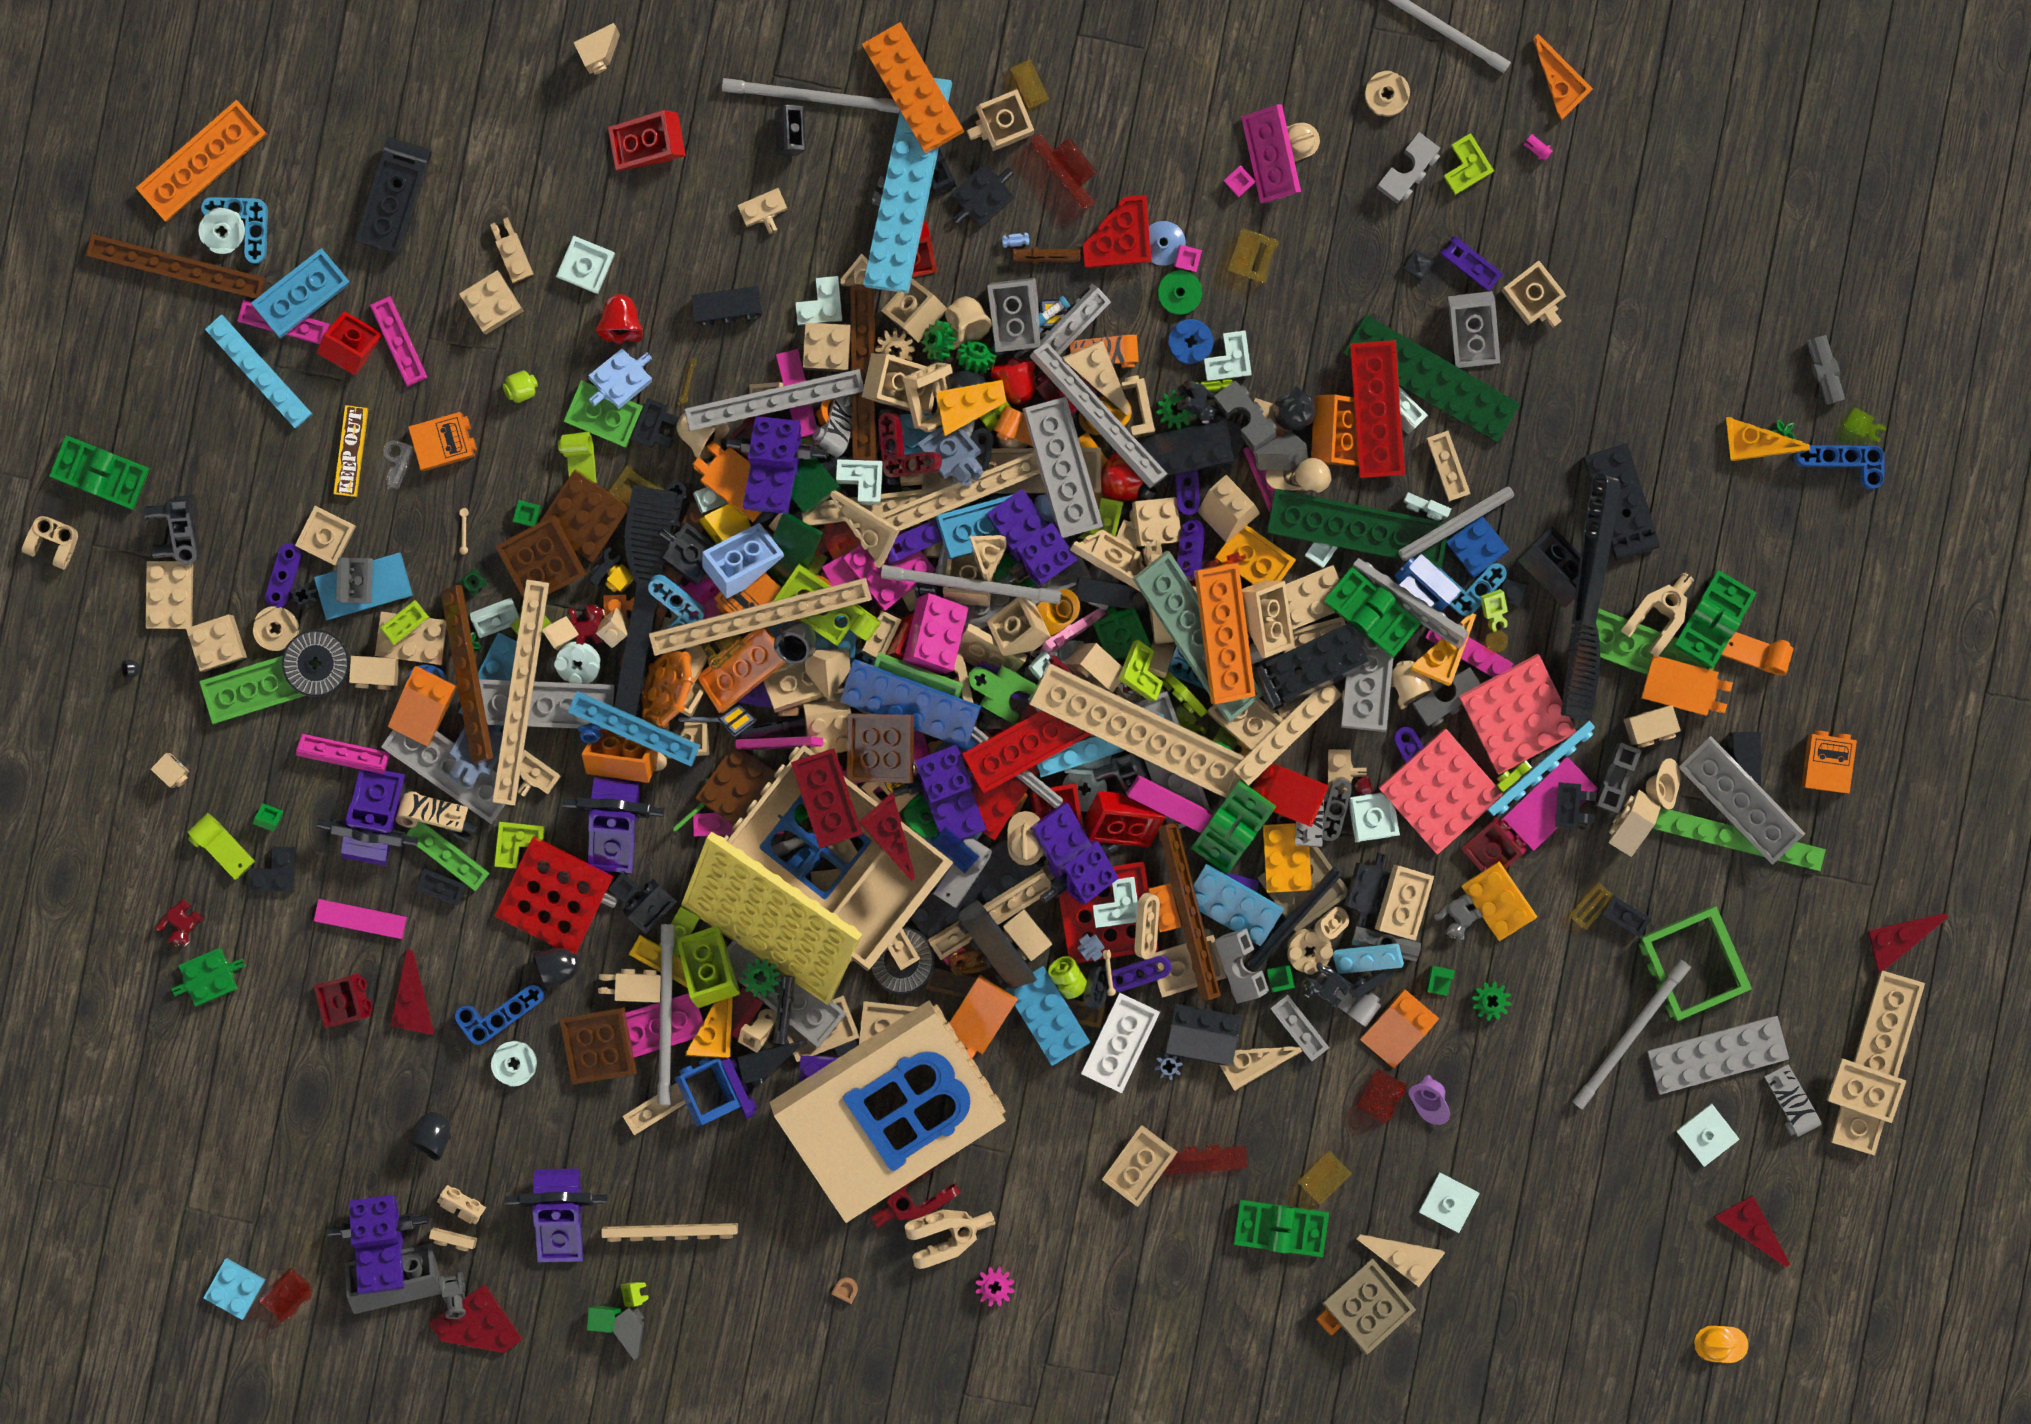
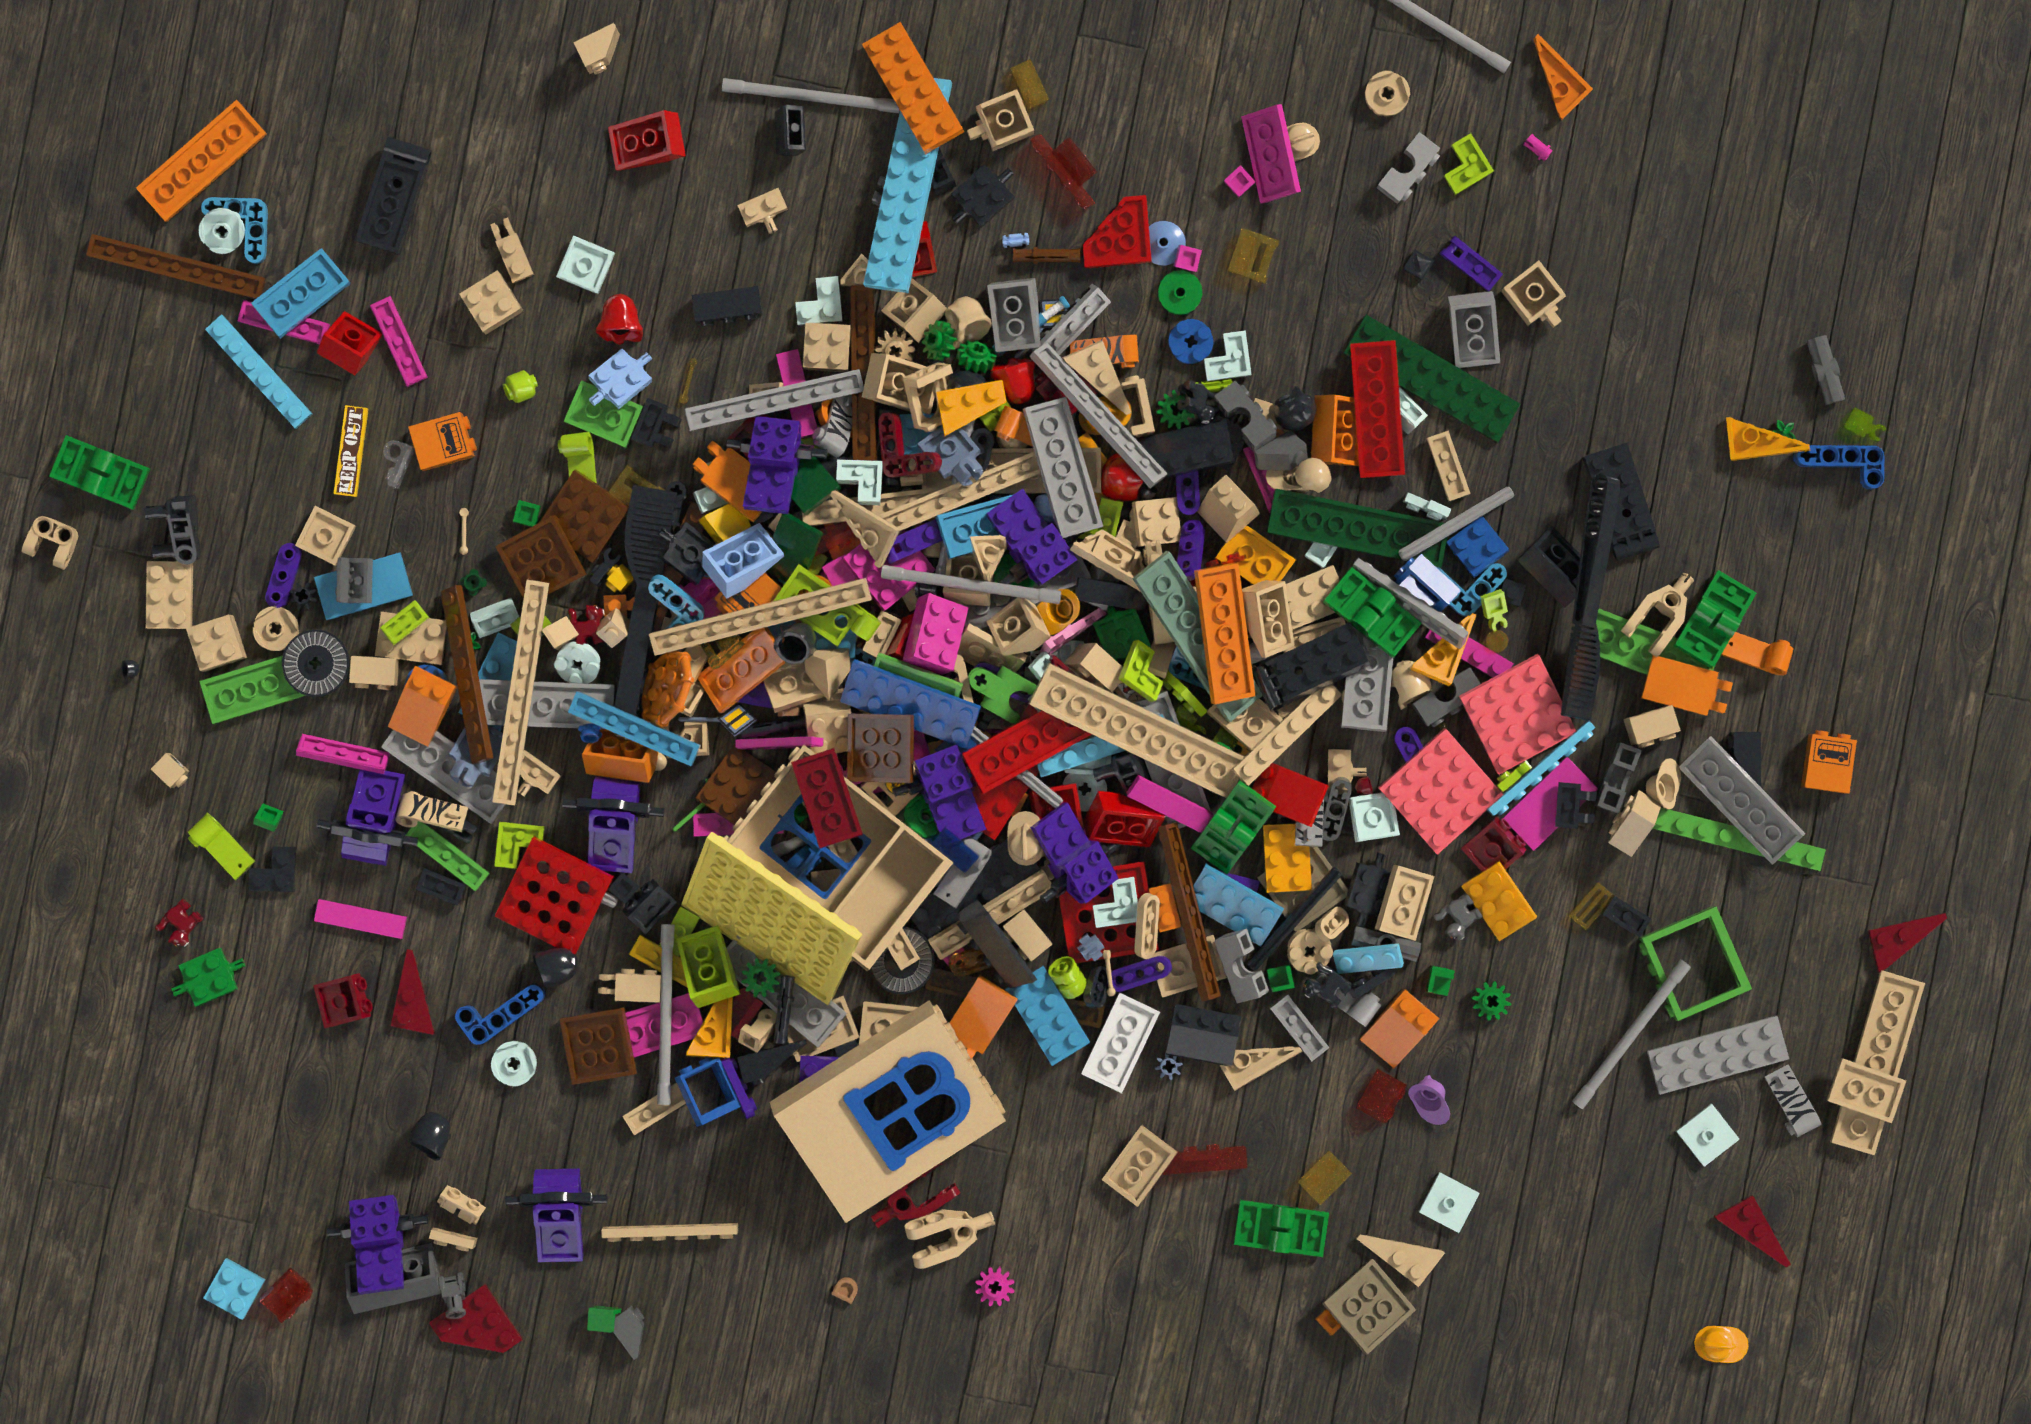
(632, 1295): lime tile -> none
(698, 438): tan piece -> none
(886, 829): dark red wing -> none

